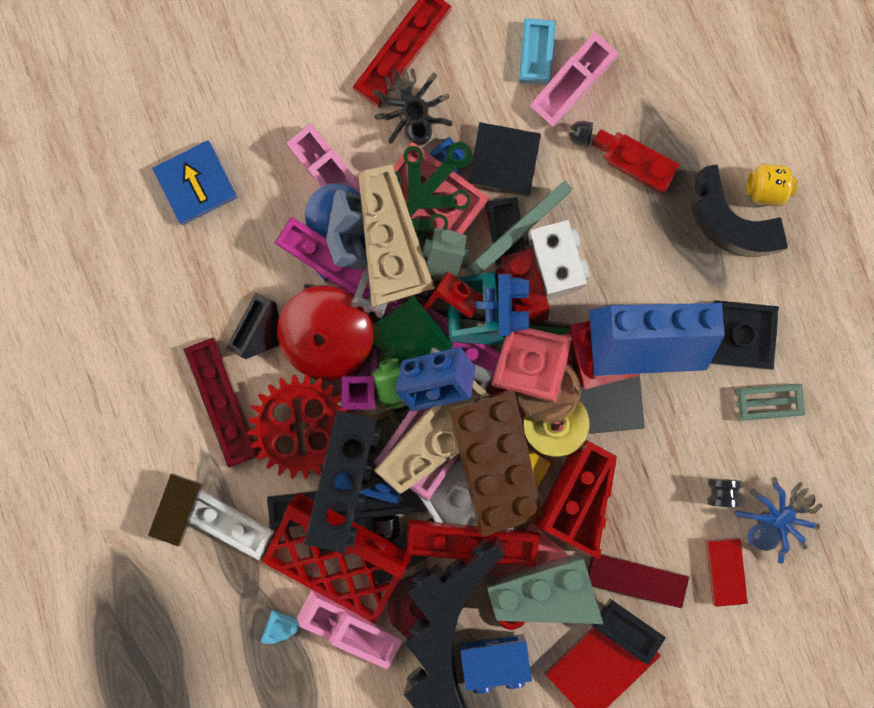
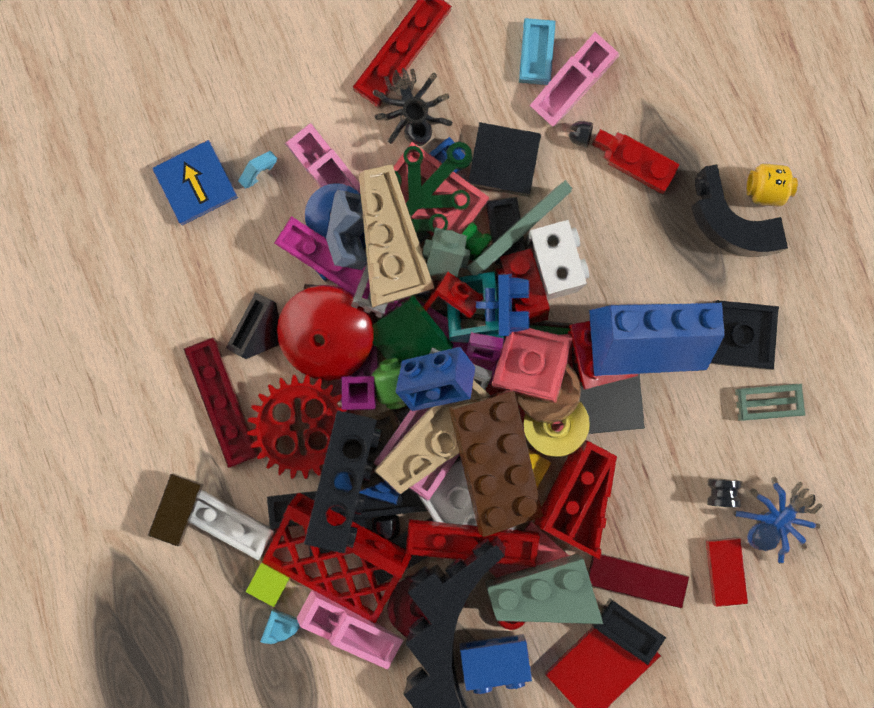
(255, 166): none -> medium azure tile
(267, 584): none -> lime tile
(476, 241): none -> green wheel
(484, 347): none -> magenta tile

